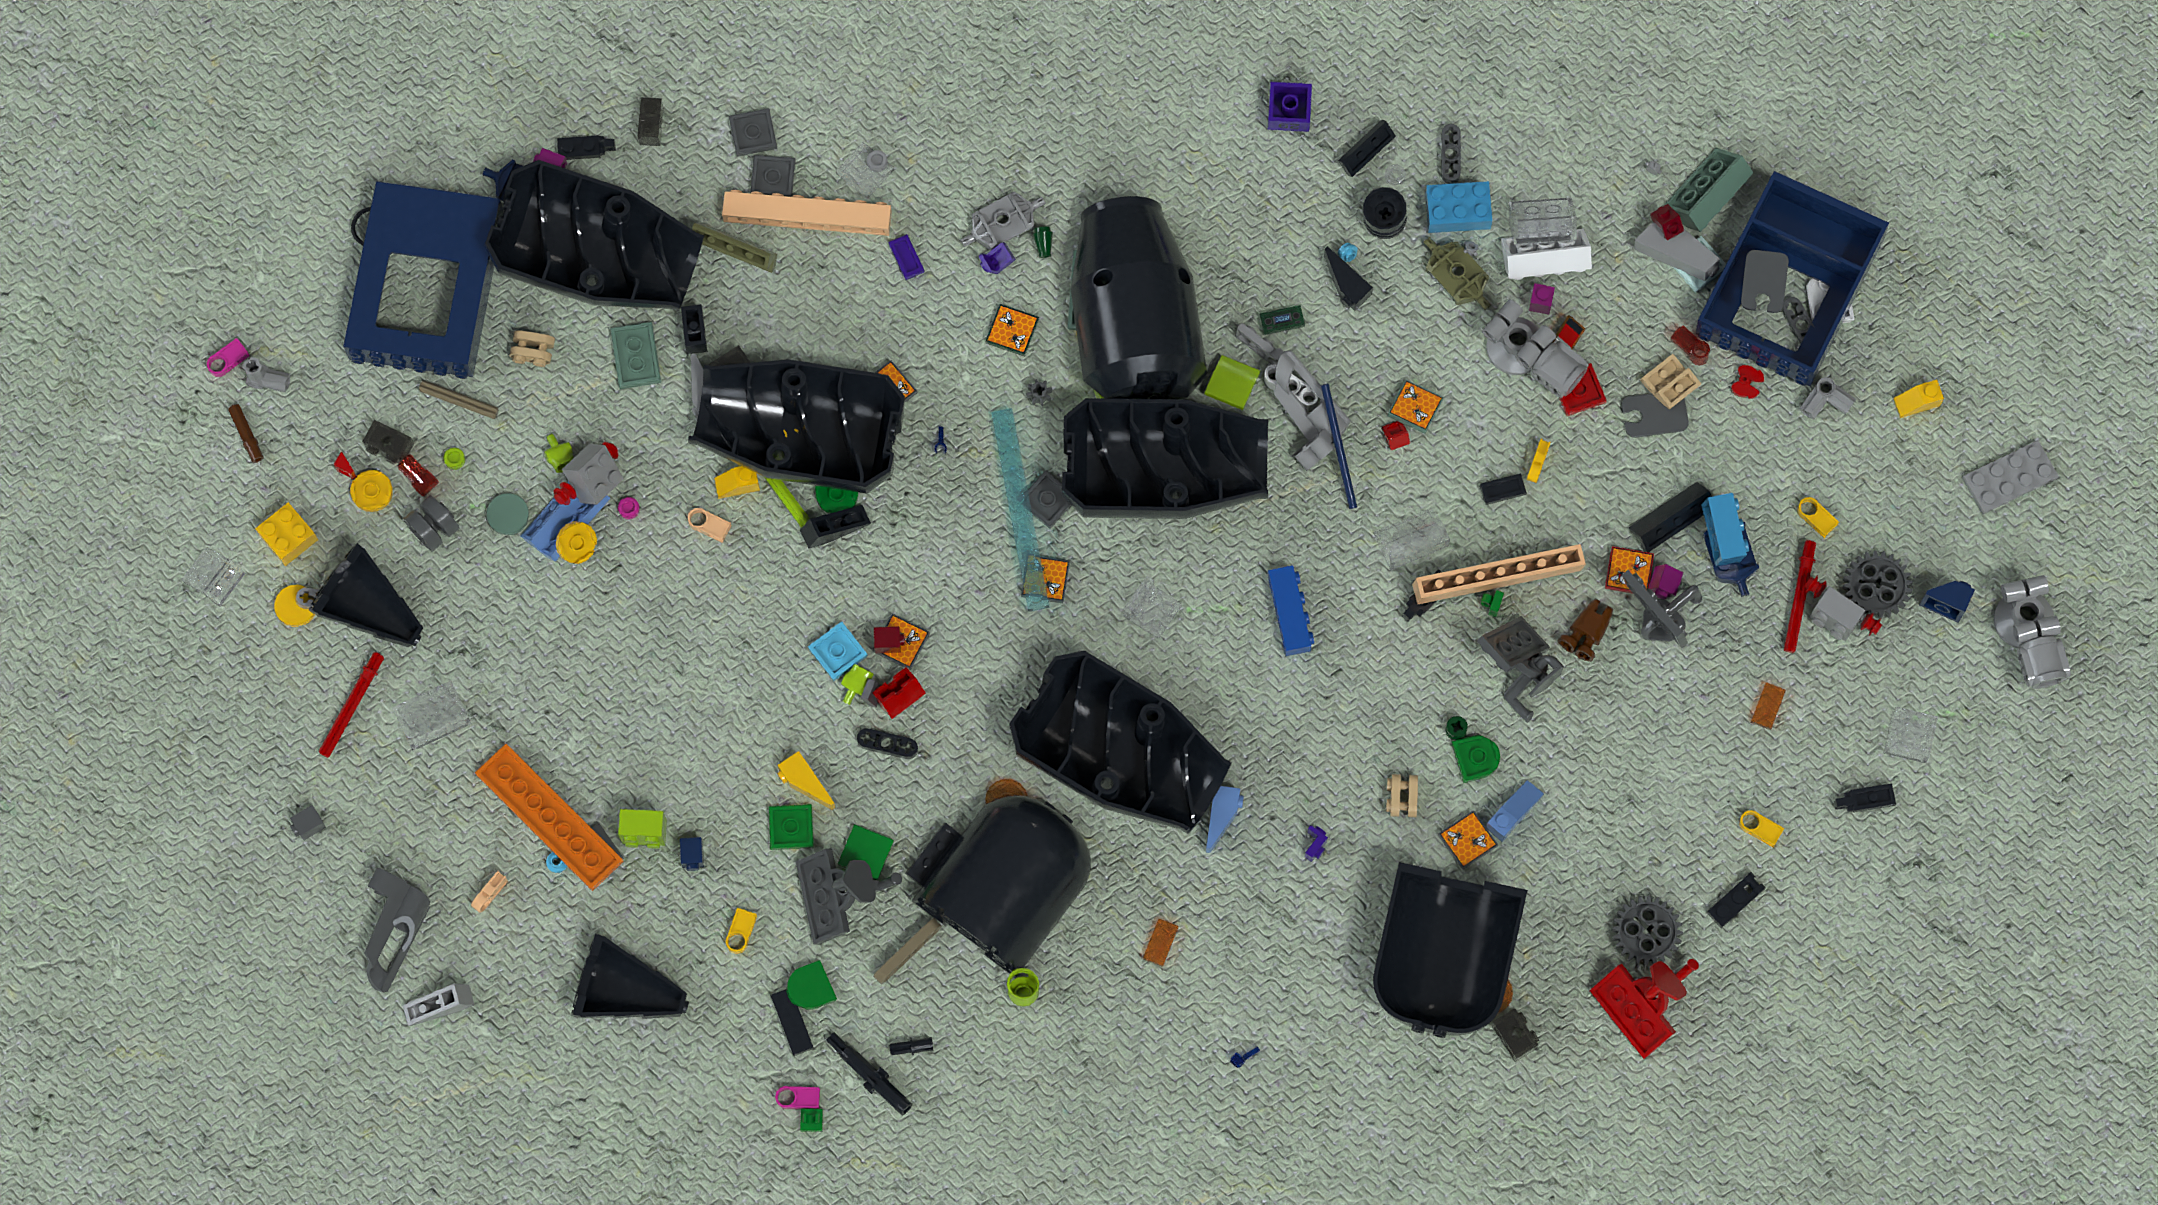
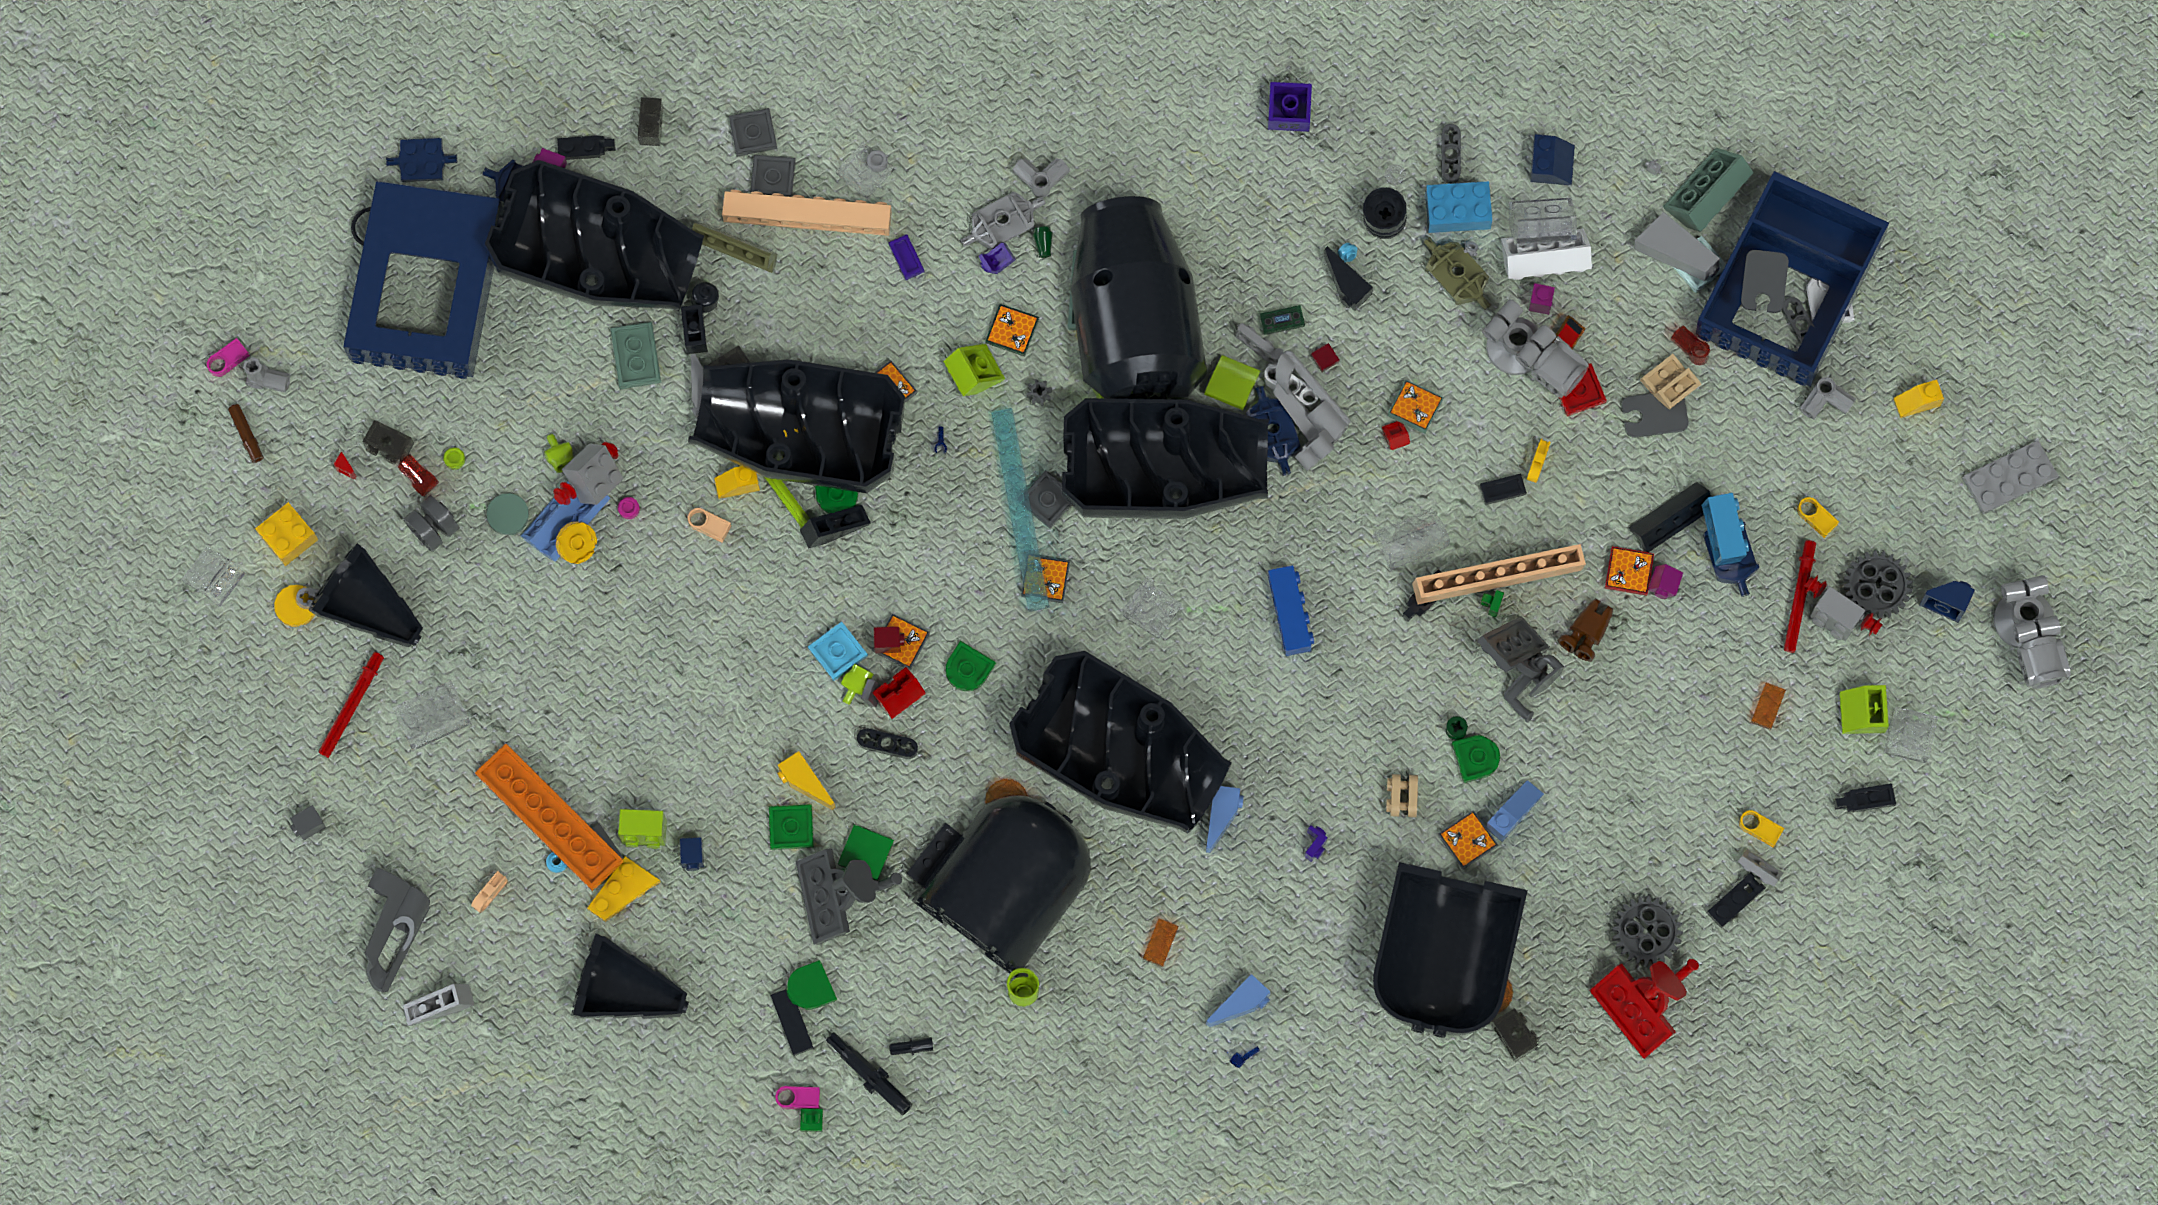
(371, 490): yellow tile -> none
(421, 160): none -> dark blue plate
(458, 399): dark tan axle -> none
(539, 357): tan brick -> none
(622, 888): none -> yellow wing
(705, 294): none -> black head
(741, 925): yellow piece -> none
(907, 951): dark tan beam -> none
(968, 668): none -> green tile
(973, 369): none -> lime slope
(1032, 176): none -> light grey piece
(1244, 1000): none -> medium blue slope
(1284, 442): none -> dark blue plate
(1325, 357): none -> dark red tile
(1338, 446): dark blue piece -> none
(1367, 148): black plate -> none
(1552, 160): none -> dark blue slope
(1660, 617): dark grey plate -> none
(1668, 220): dark red bracket -> none
(1742, 387): red piece -> none
(1760, 867): none -> light grey plate
(1864, 710): none -> lime slope

